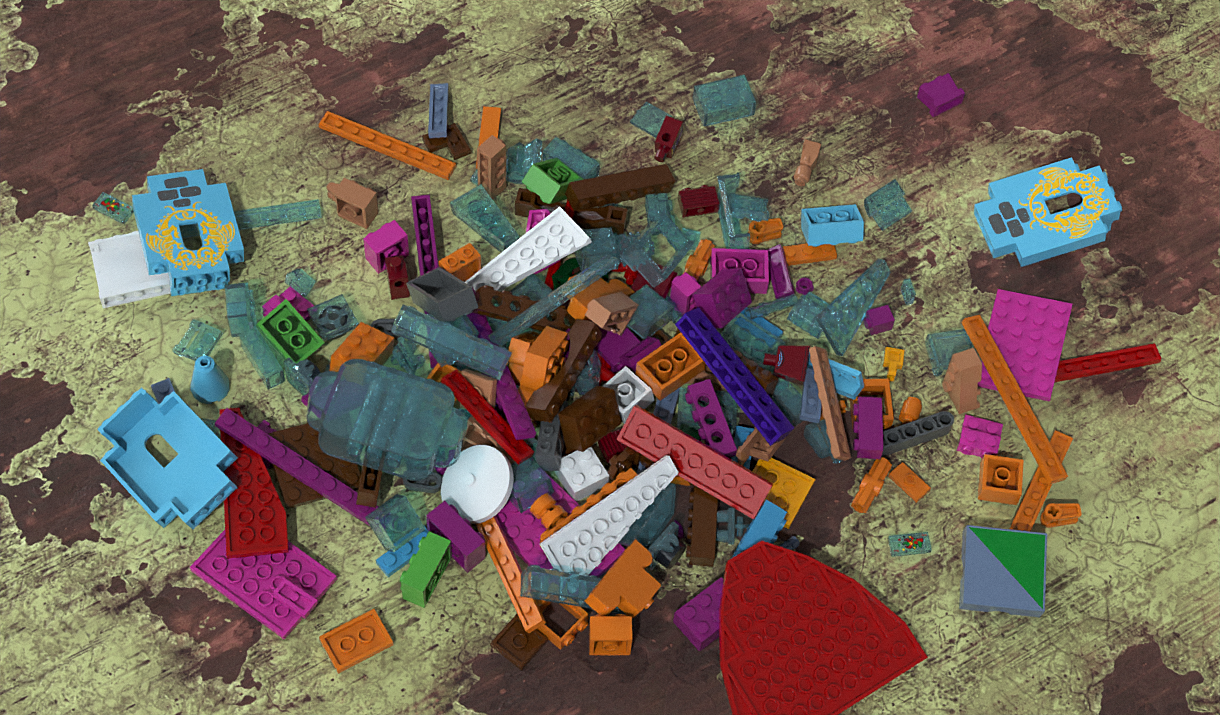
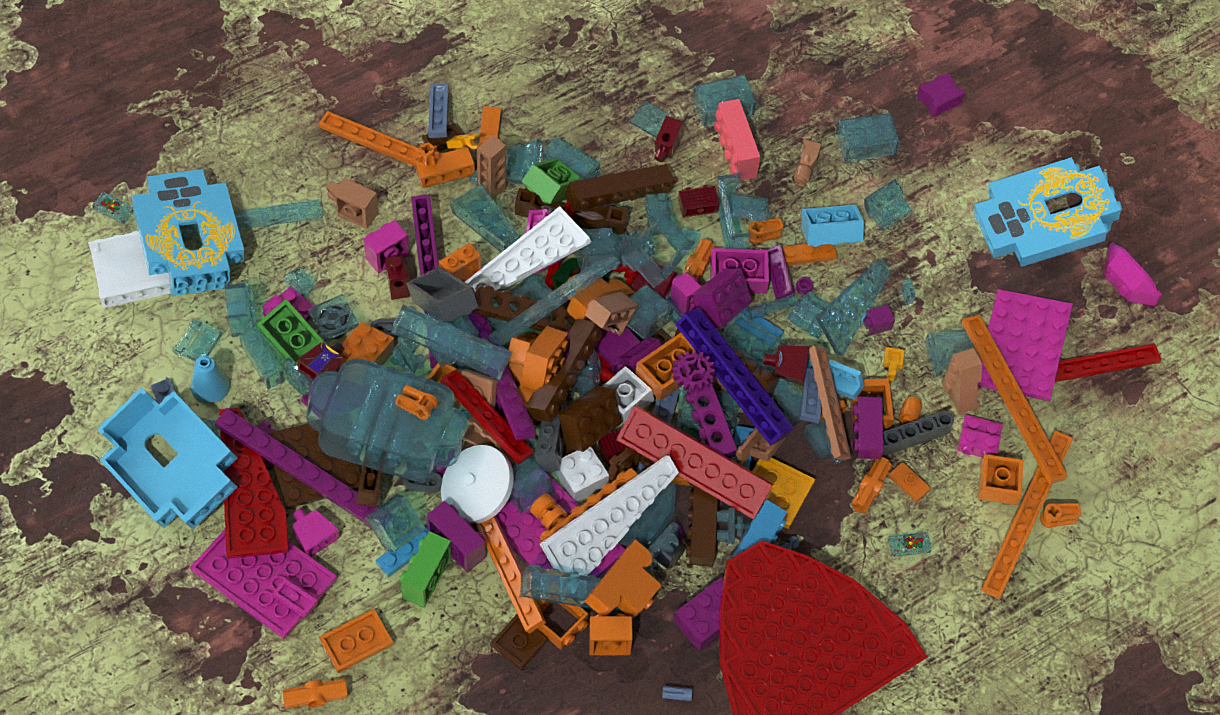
(313, 531): none -> dark pink torso
(314, 693): none -> orange piece
(321, 359): none -> torso
(416, 402): none -> orange piece
(427, 154): none -> orange gear
(447, 167): none -> orange brick
(462, 140): none -> light orange plate
(677, 693): none -> sand blue piece
(689, 364): none -> magenta gear
(737, 139): none -> coral brick
(867, 137): none -> clear light blue brick
(1003, 571): tile -> none
(1129, 277): none -> dark pink wedge

